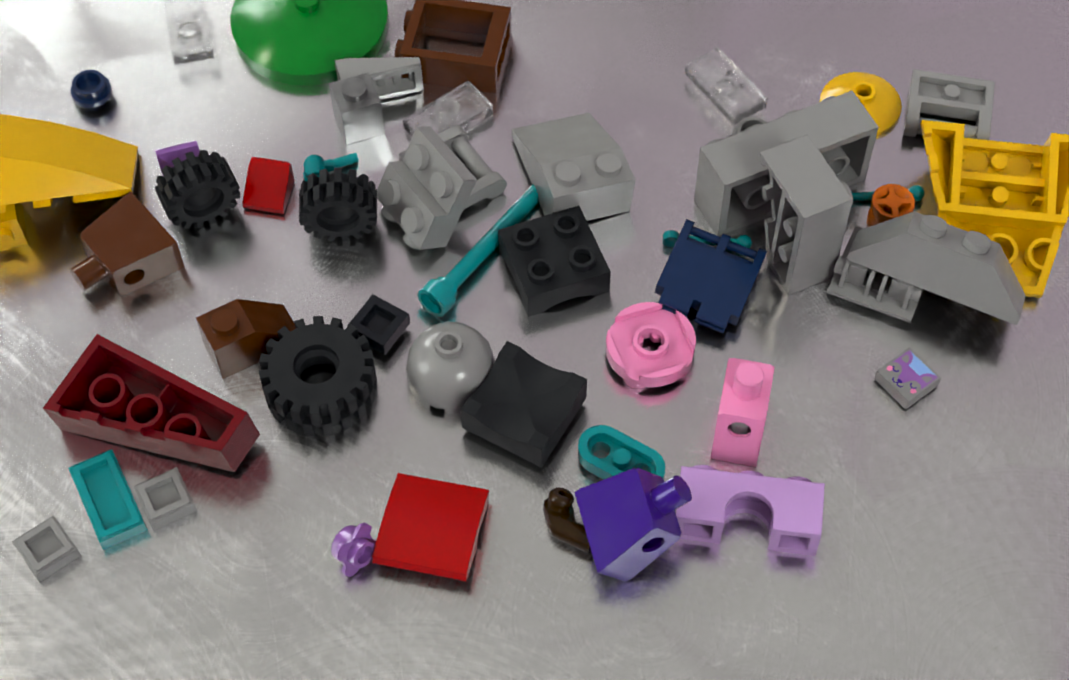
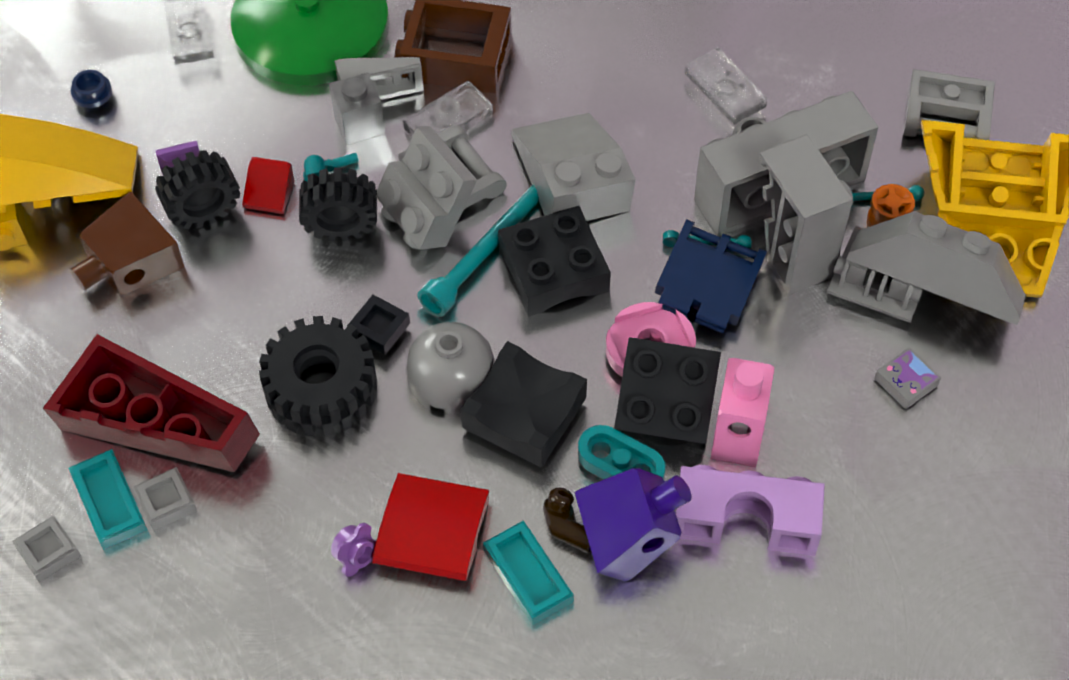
(239, 331): reddish brown slope -> none
(528, 572): none -> teal tile
(667, 390): none -> black brick
(874, 93): yellow dish -> none

